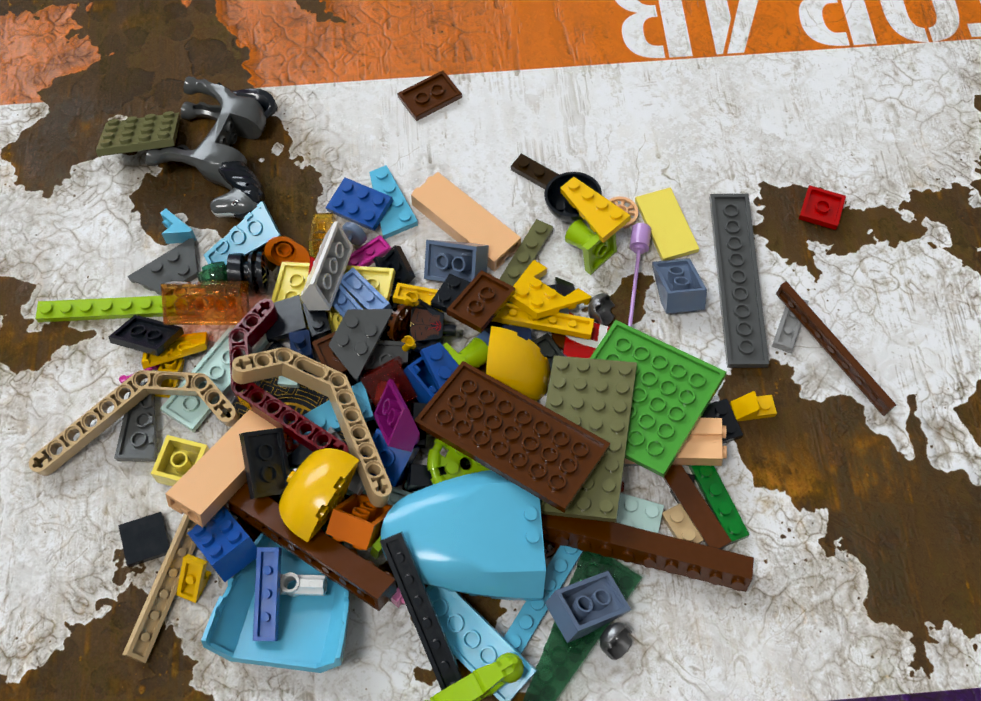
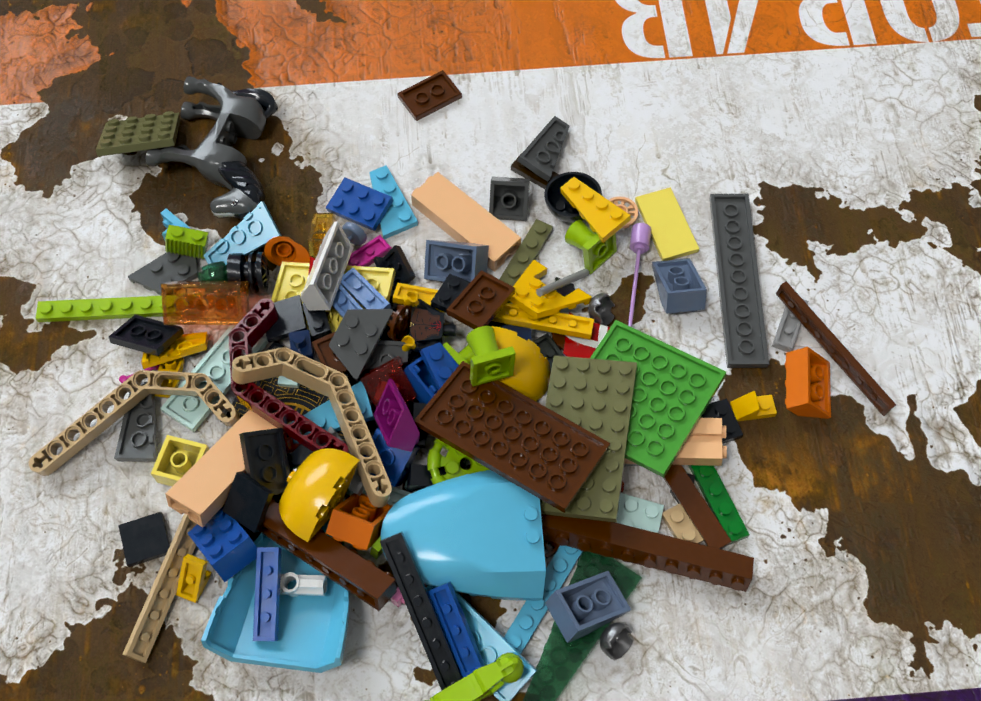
(186, 241): none -> lime brick
(248, 501): none -> black tile
(456, 628): none -> blue plate
(489, 361): none -> lime plant
(509, 198): none -> dark grey slope
(545, 148): none -> dark grey wing
(562, 282): none -> light grey bar
(807, 384): none -> orange slope
(822, 207): red plate -> none

